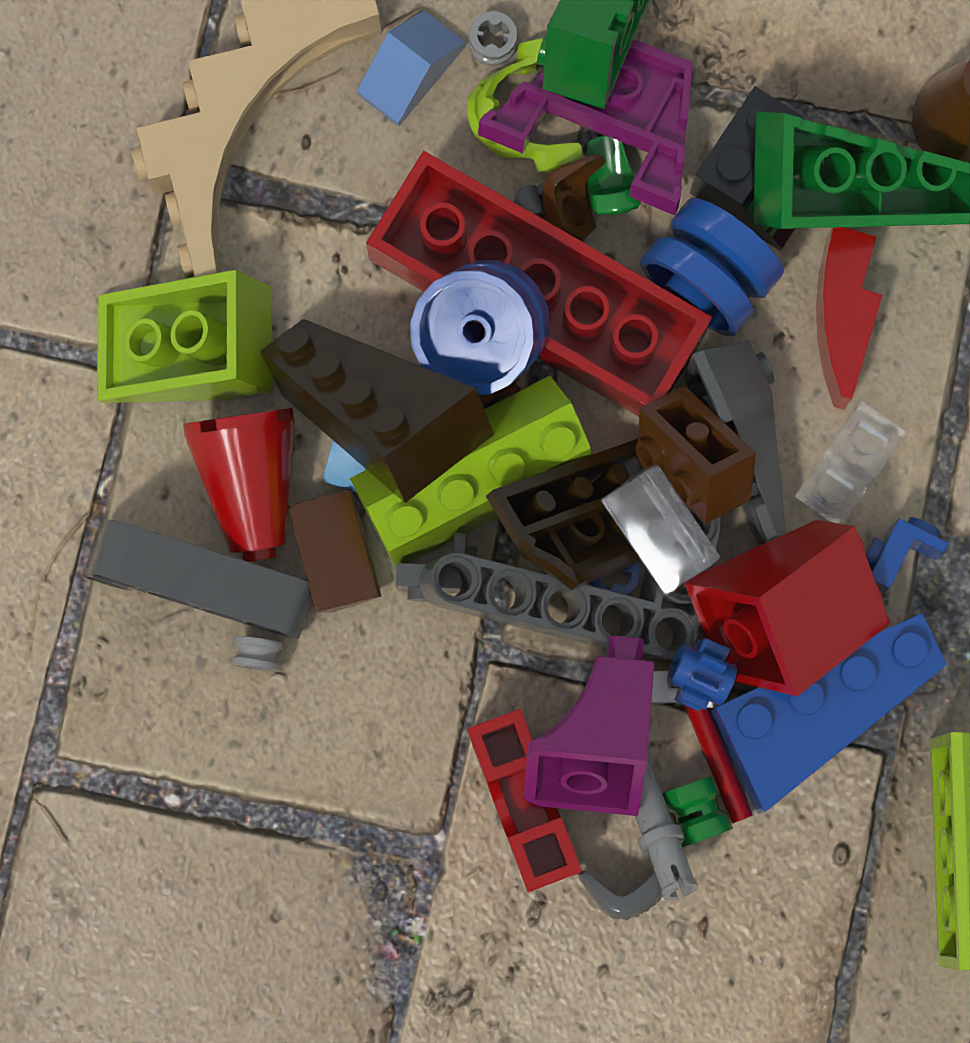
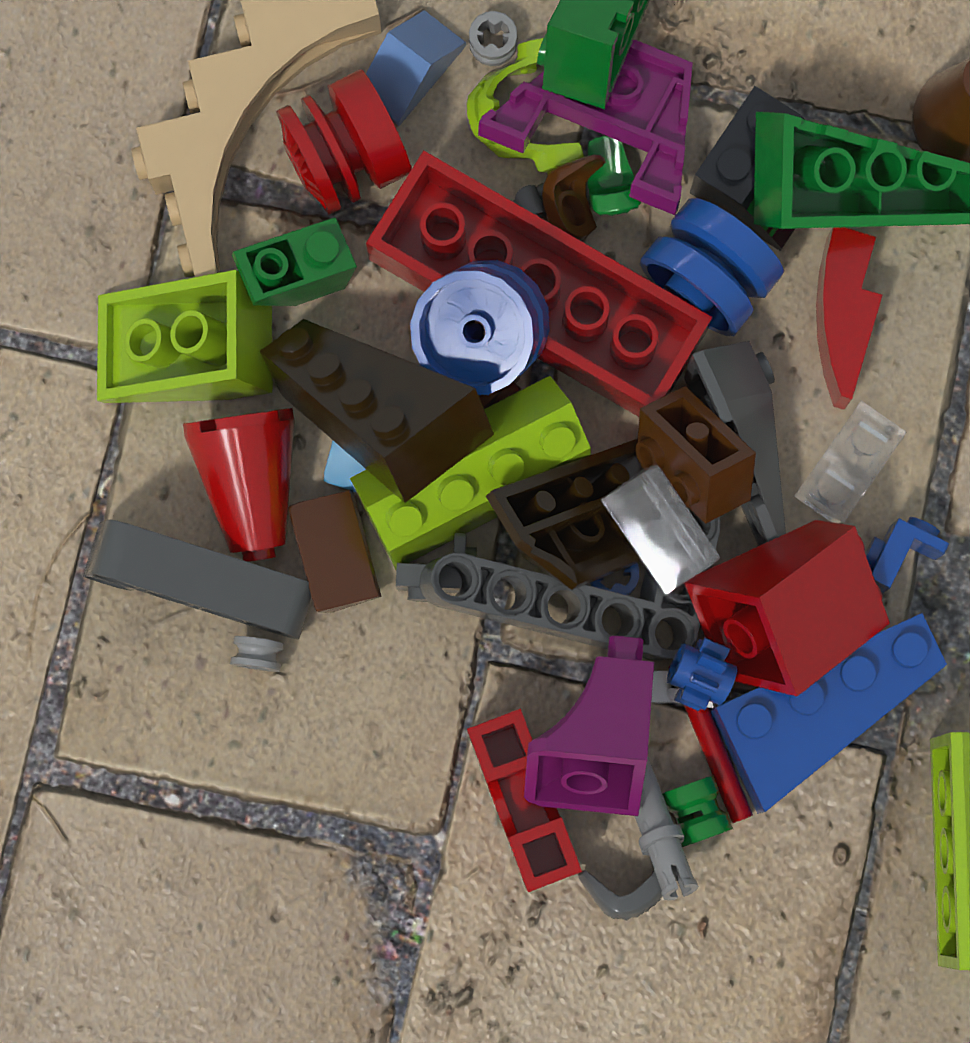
(296, 265): none -> green slope
(344, 141): none -> red wheel

